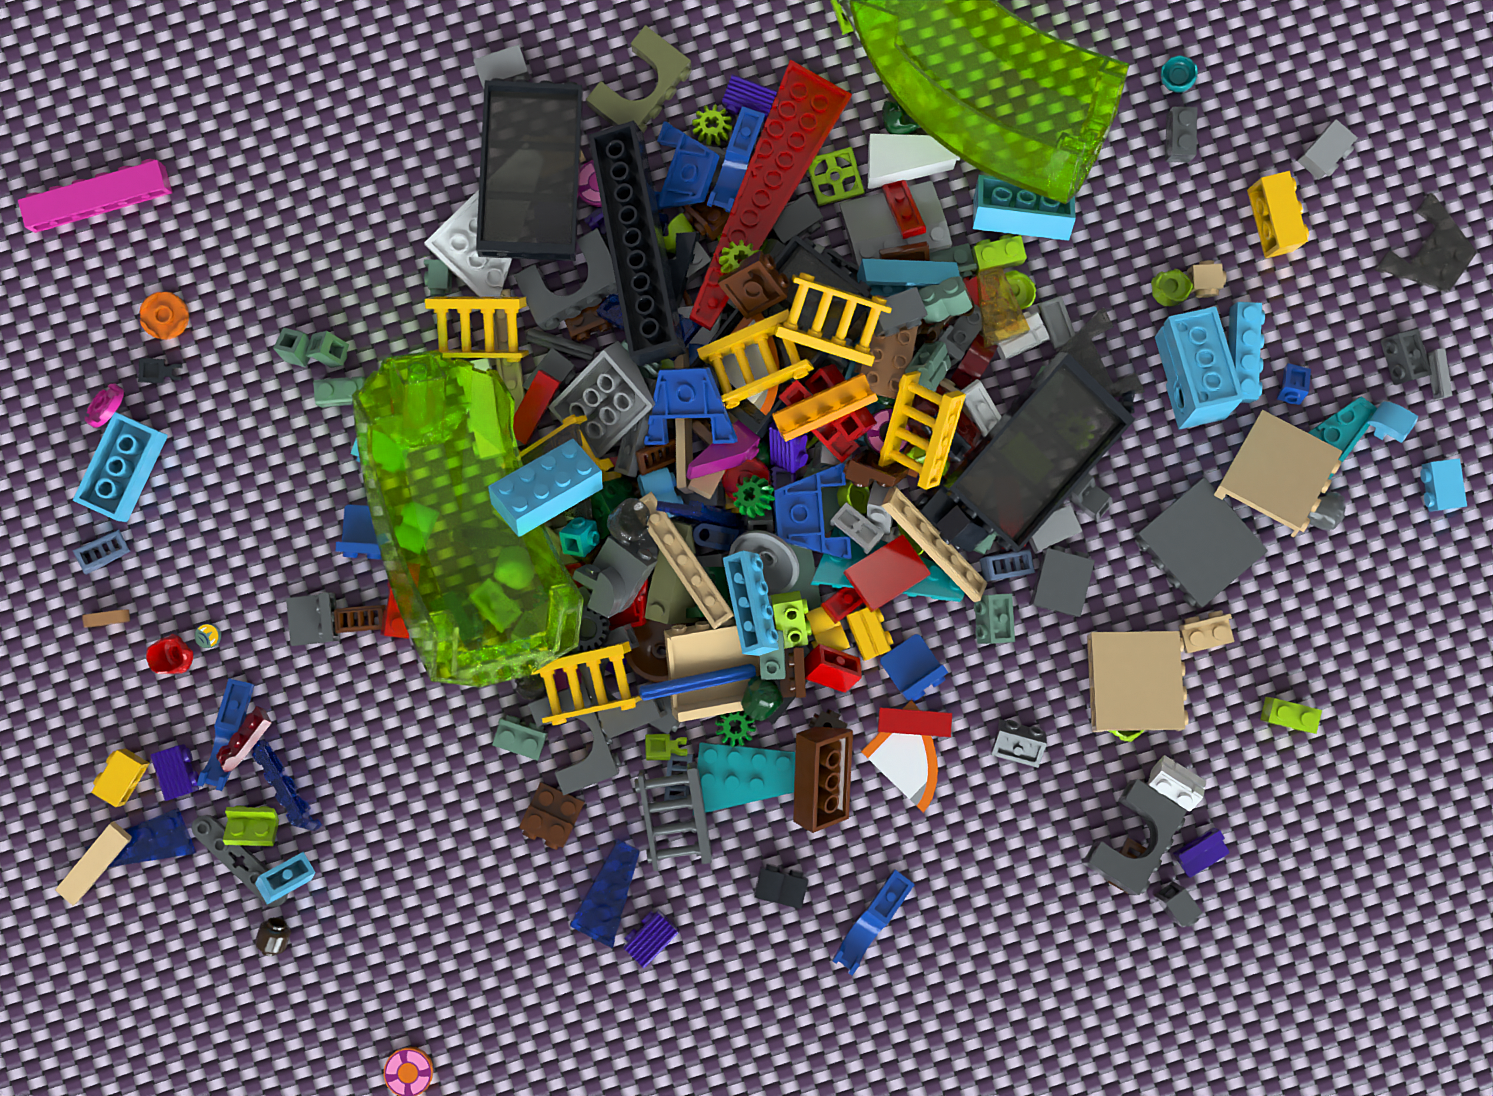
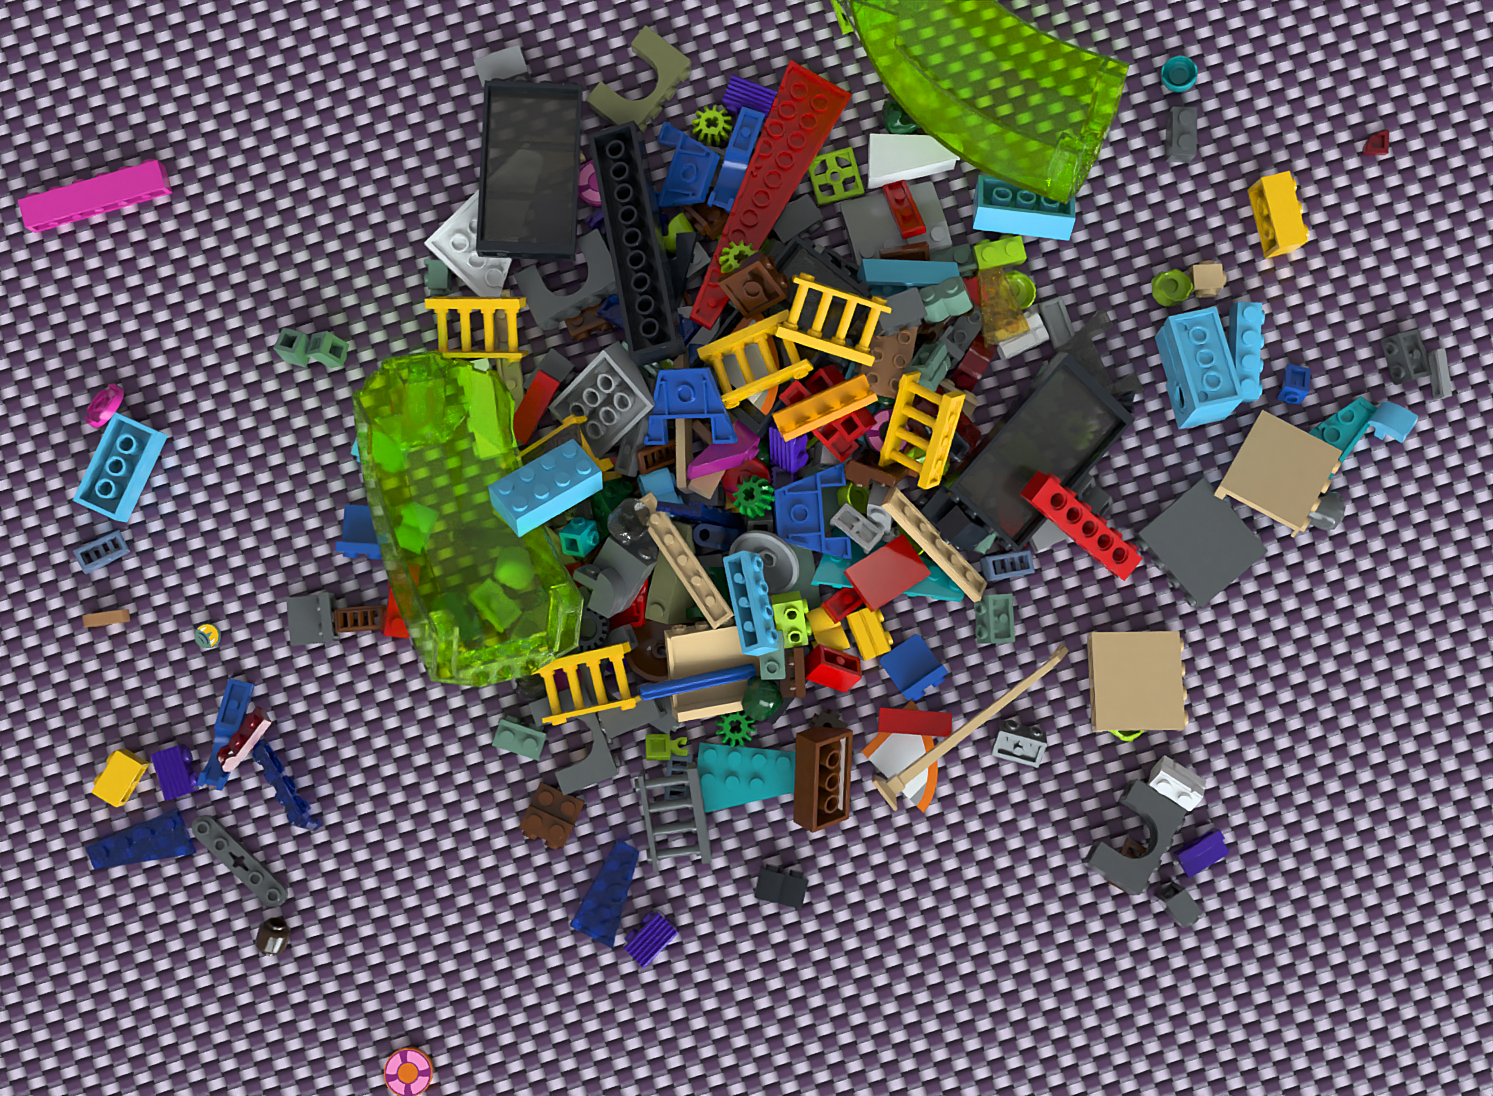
(93, 863): tan tile -> none
(155, 371): black plate -> none
(164, 315): orange tile -> none
(169, 655): red hair -> none
(251, 826): lime bracket -> none
(285, 878): medium azure brick -> none
(336, 391): sand green brick -> none
(560, 344): dark grey axle -> none
(873, 921): blue piece -> none
(896, 783): none -> tan piece
(980, 407): white tile -> none
(1062, 581): dark grey brick -> none
(1109, 550): none -> red brick
(1206, 632): tan bracket -> none
(1291, 715): lime brick -> none
(1327, 149): light grey brick -> none
(1377, 144): none -> dark red tile
(1441, 256): clear smoke wing -> none
(1443, 485): medium azure brick -> none

